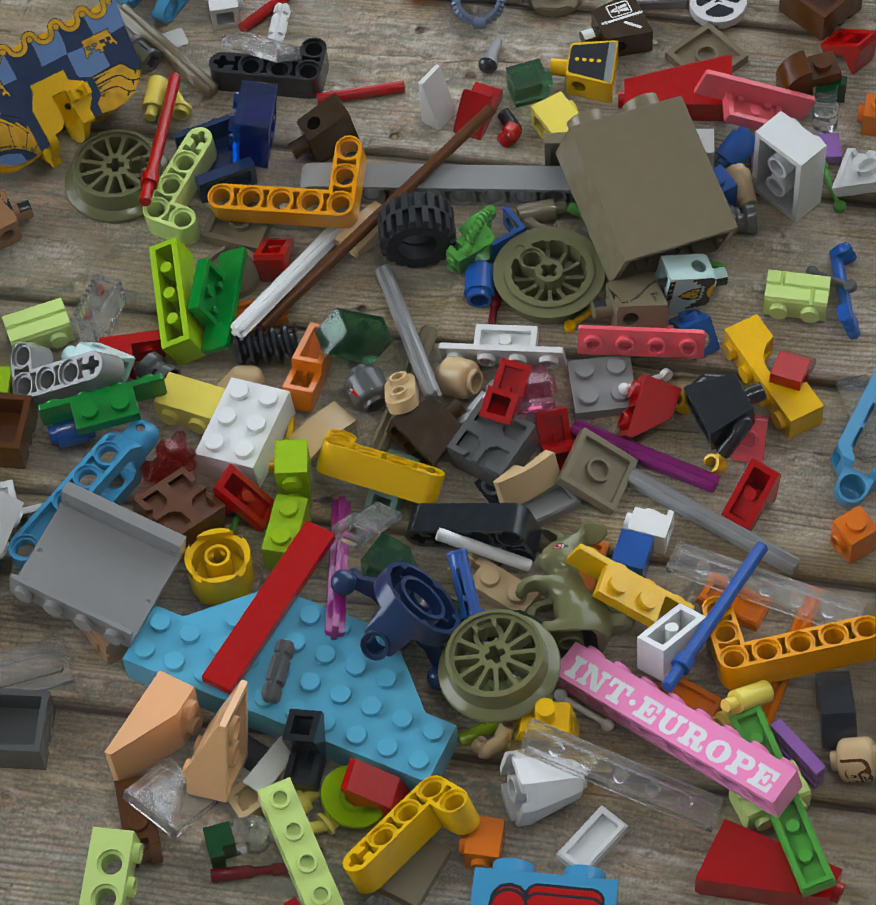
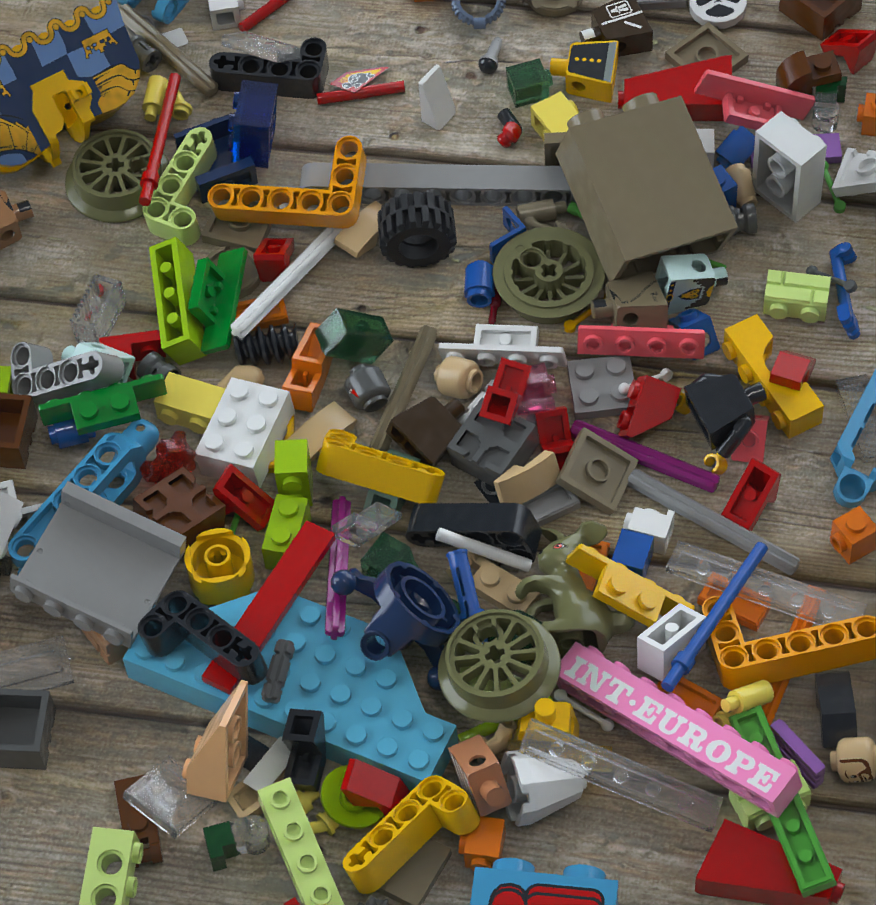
(40, 325): yellowish green brick -> none
(155, 727): light nougat slope -> none
(185, 618): none -> black beam
(246, 872): dark red piece -> none
(279, 22): white axle -> none
(322, 130): dark brown torso -> none
(357, 79): none -> sticker
(371, 222): reddish brown piece -> none
(401, 393): tan plate -> none
(407, 332): light grey axle -> none
(473, 102): red slope -> none
(473, 242): bright green piece -> none
(484, 782): none -> nougat torso
(593, 839): white tile -> none

